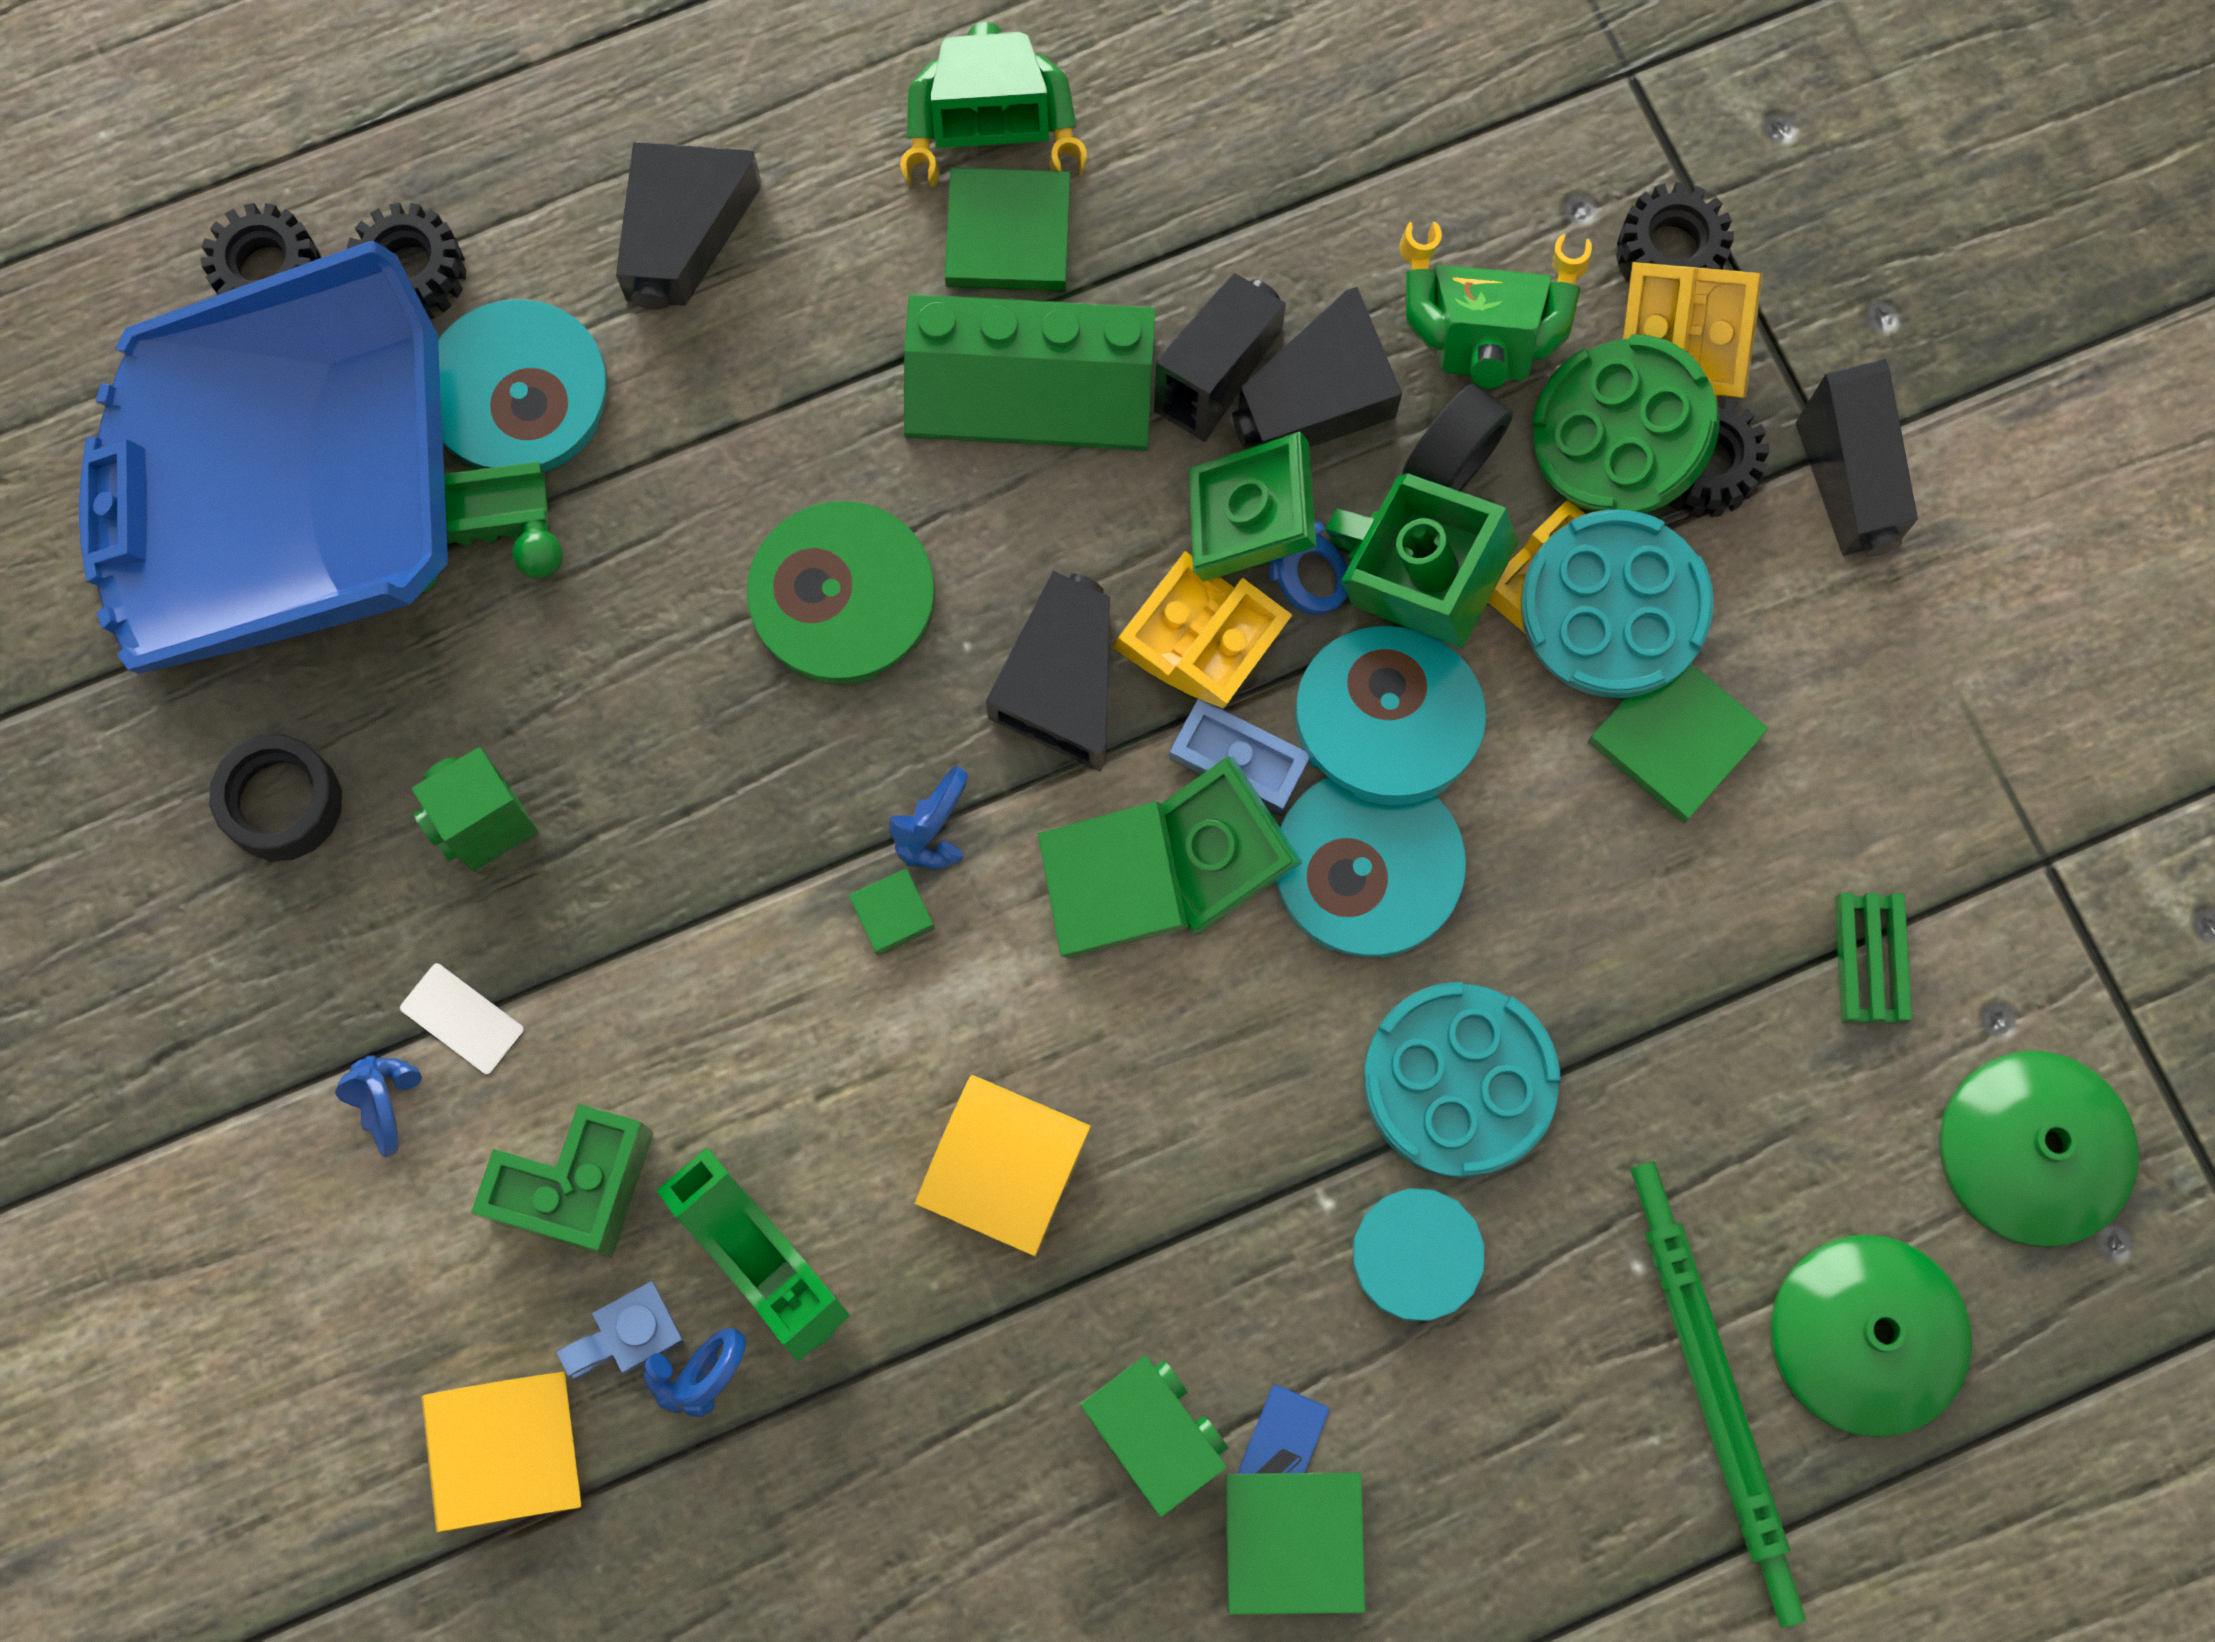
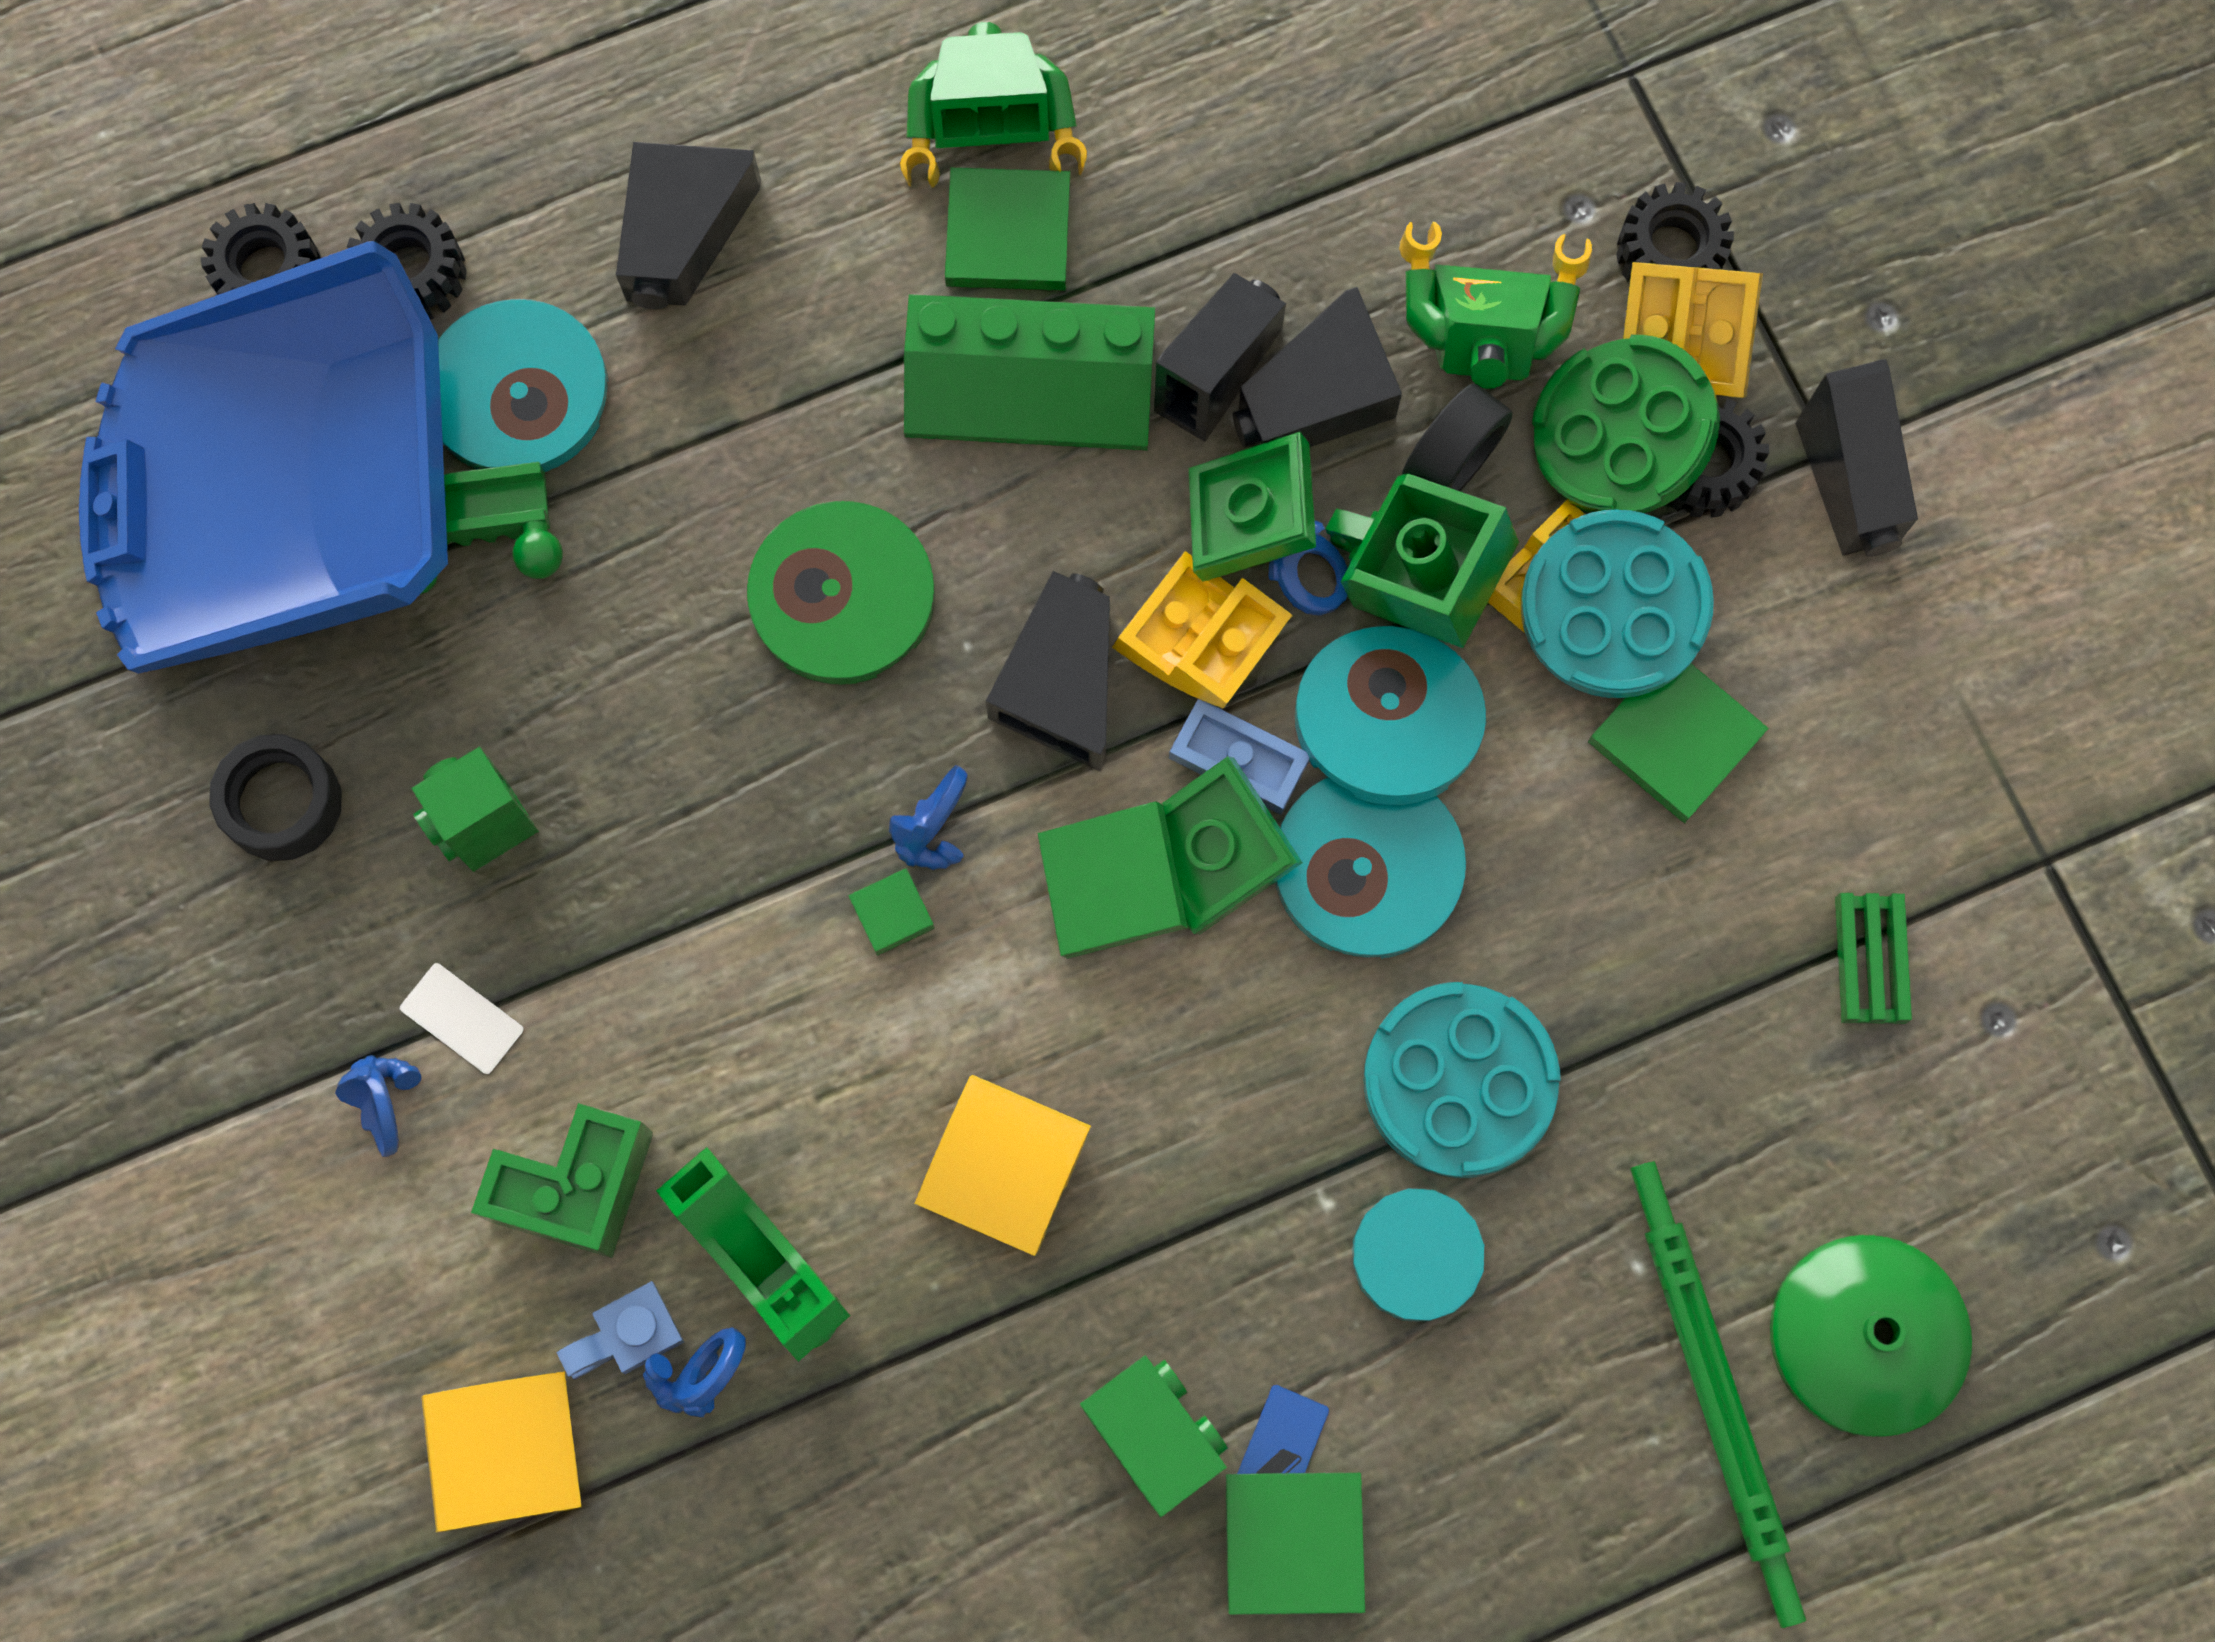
(1999, 1155): green dish -> none

